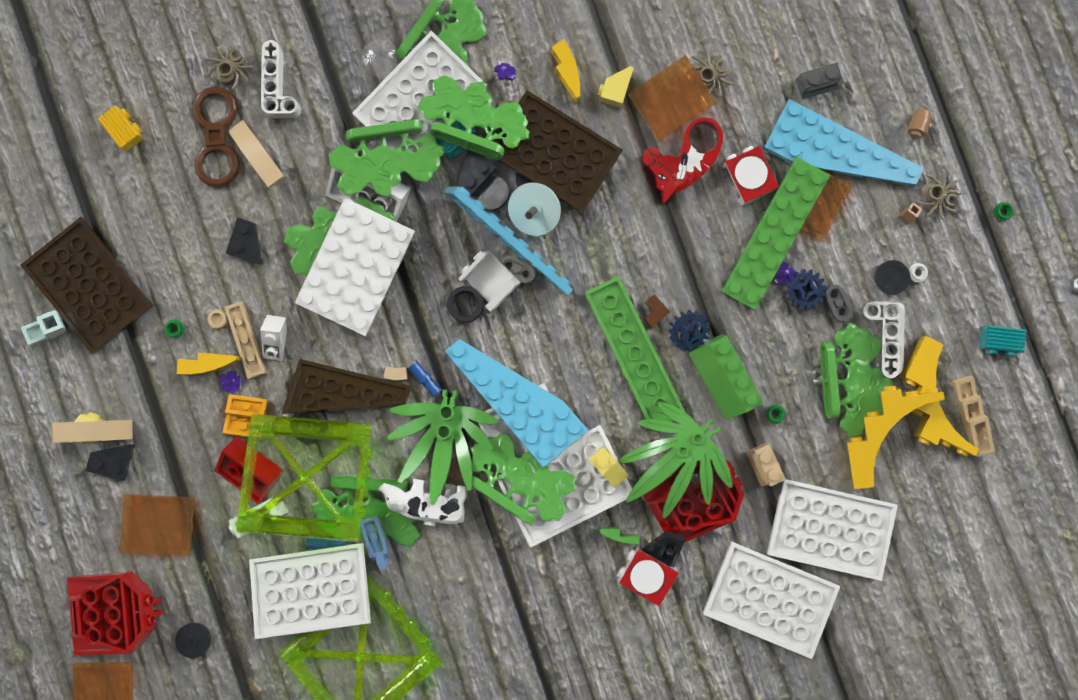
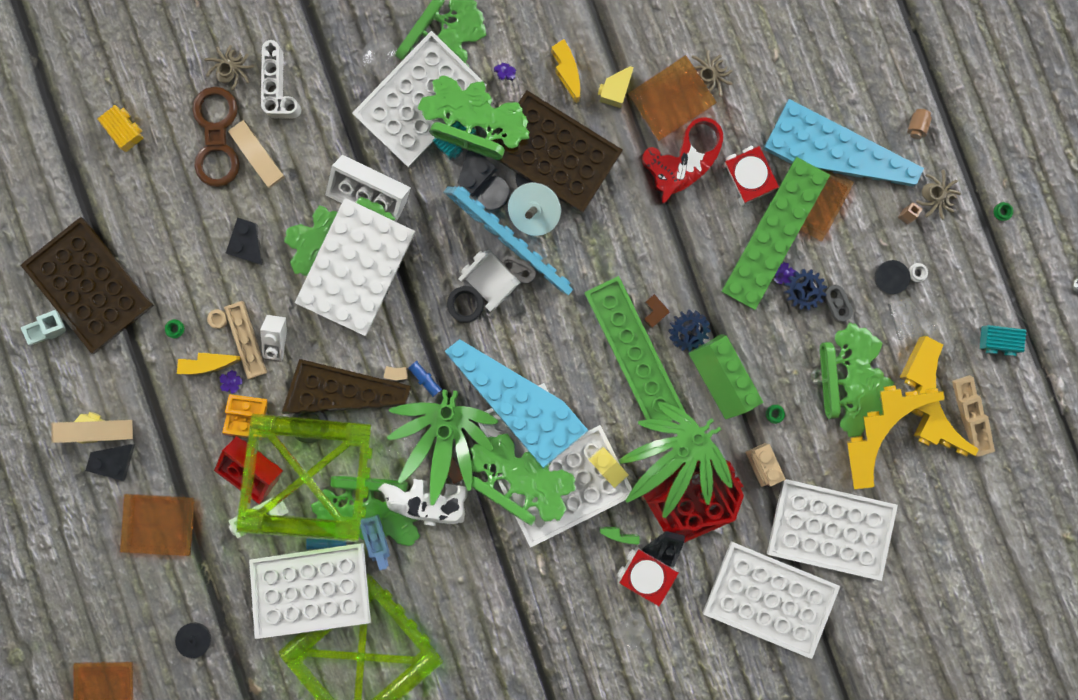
(132, 602): red hinge -> none
(383, 165): bright green plant -> none
(819, 80): dark grey window -> none
(897, 340): white beam -> none

